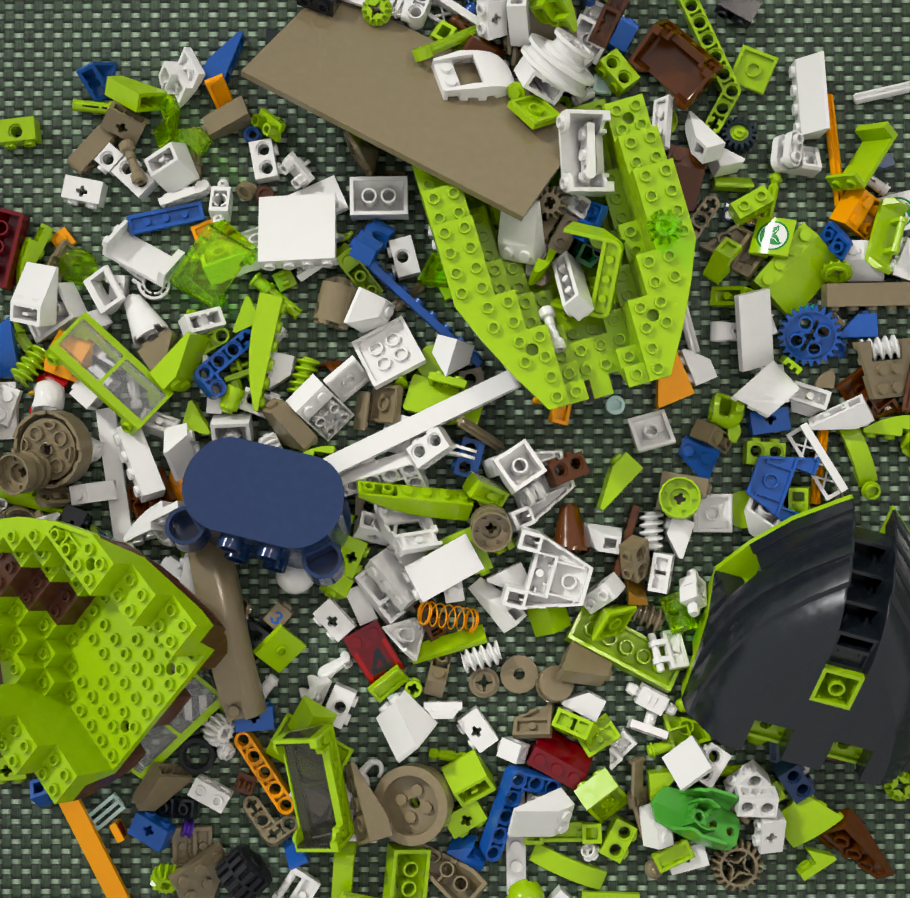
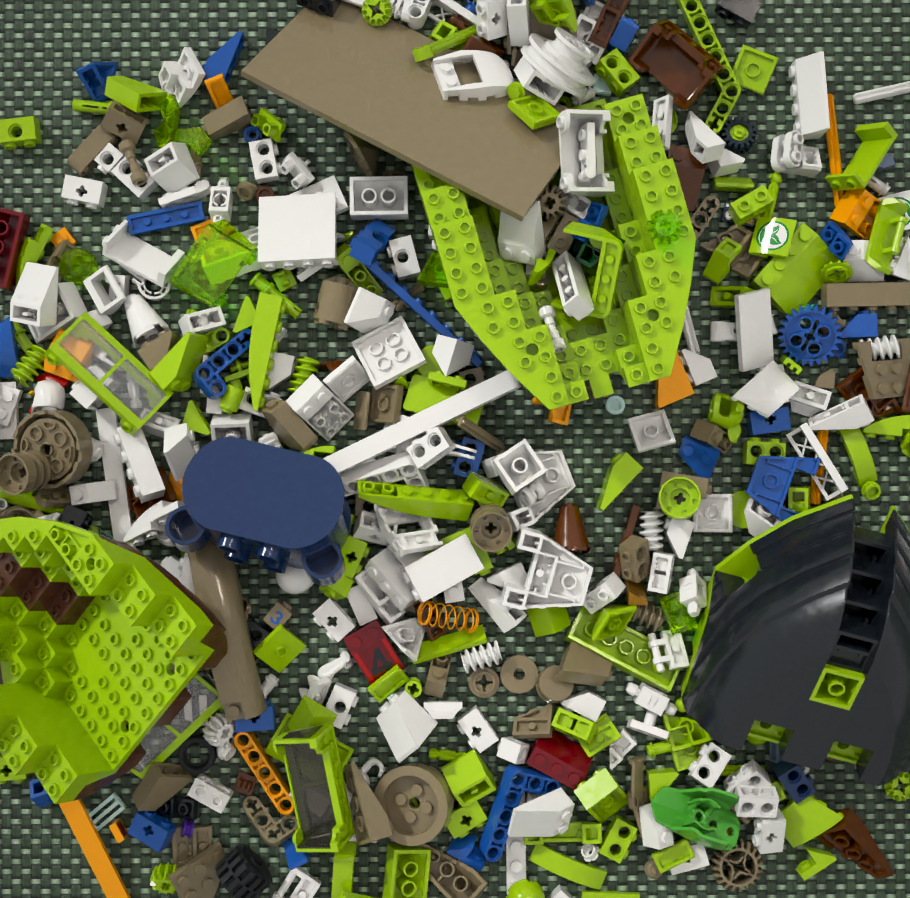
(566, 471): reddish brown brick -> none
(604, 537): white slope -> none
(687, 763): white tile -> none

